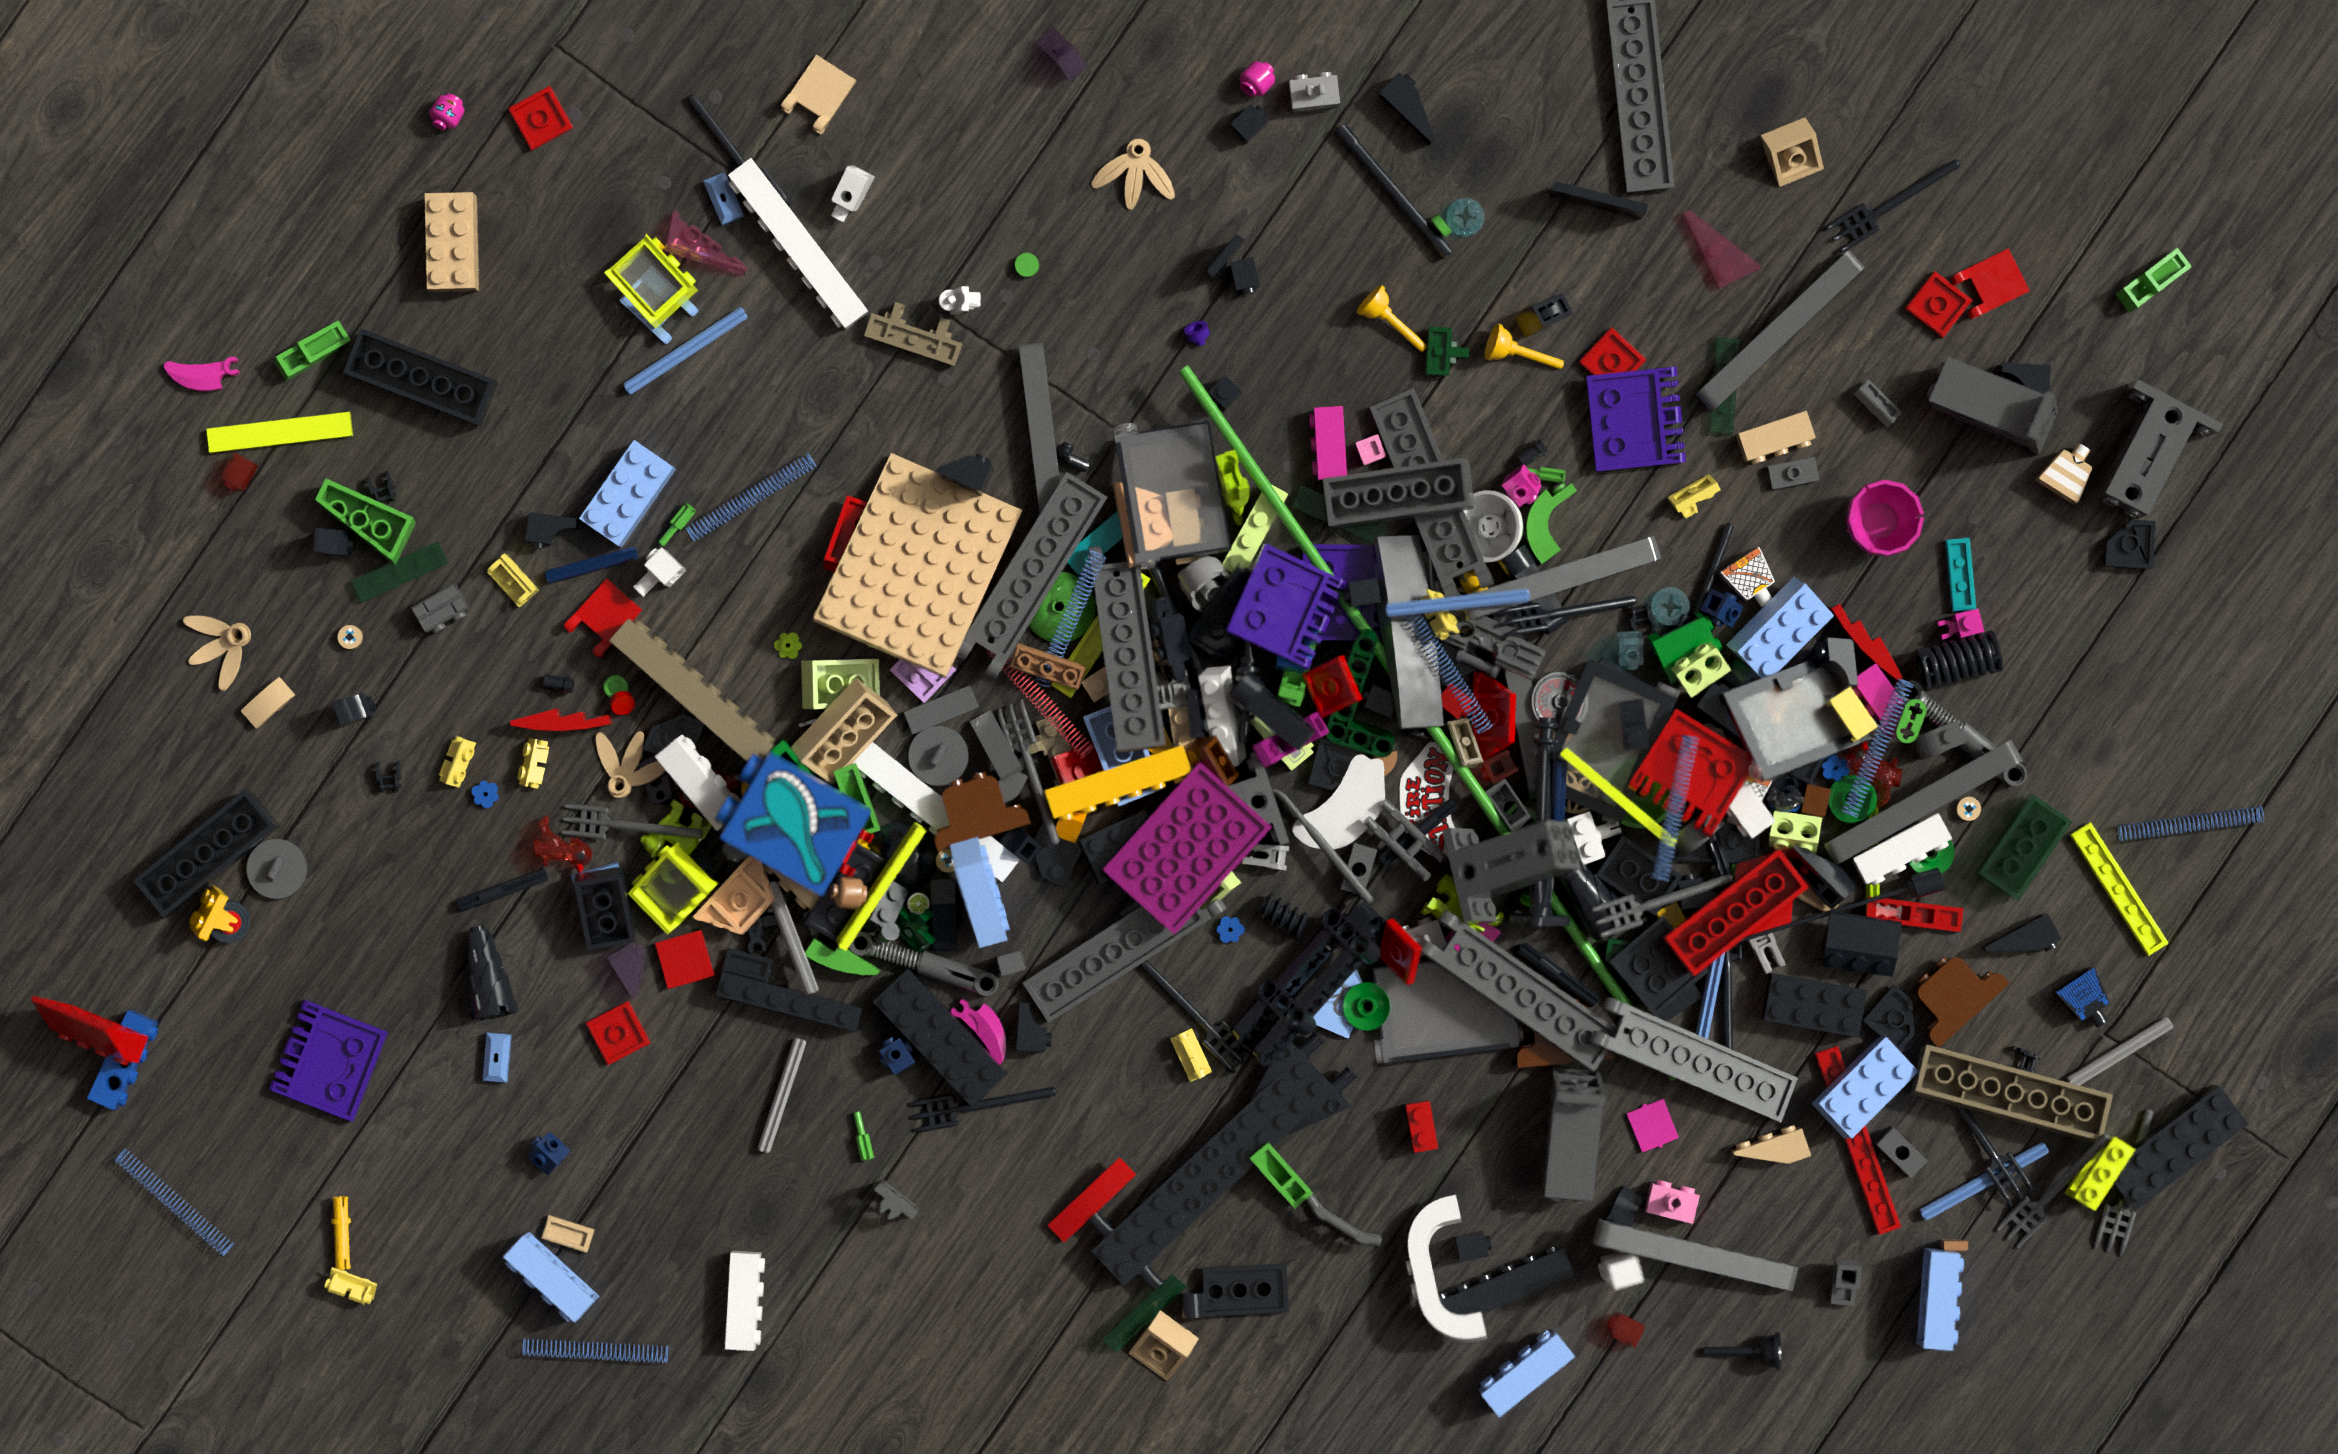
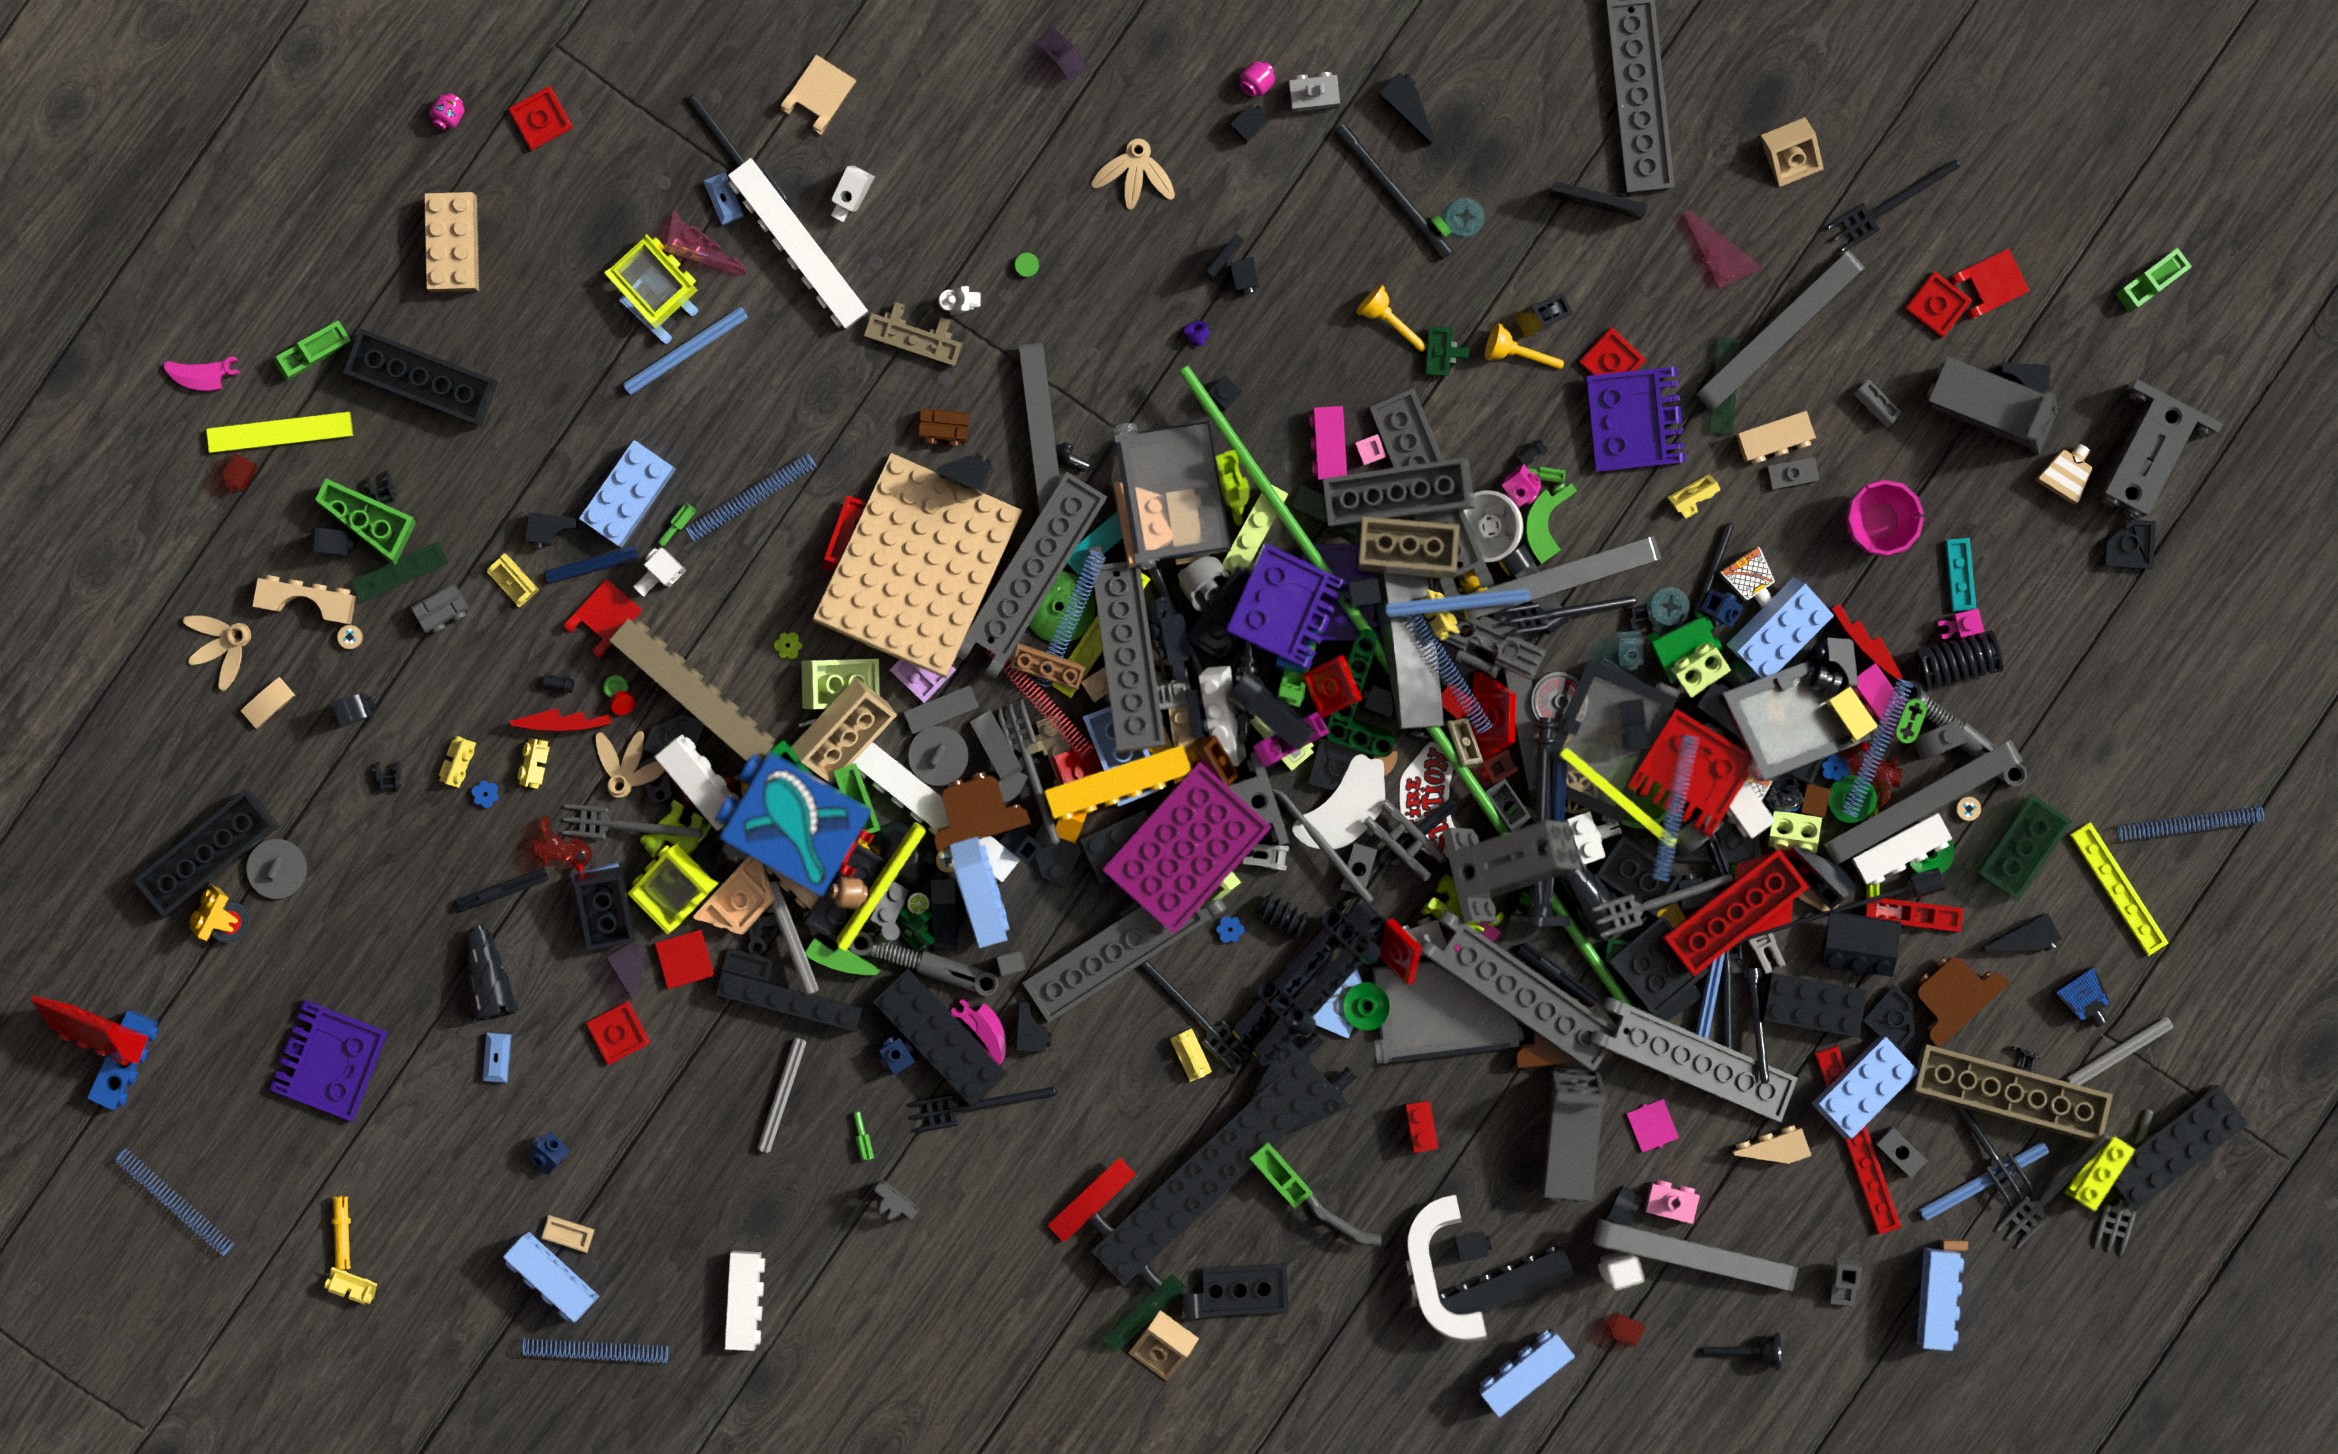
(274, 595): none -> tan arch
(944, 426): none -> reddish brown brick
(1408, 547): none -> dark tan brick
(1752, 978): none -> black piece
(1825, 680): none -> black wheel

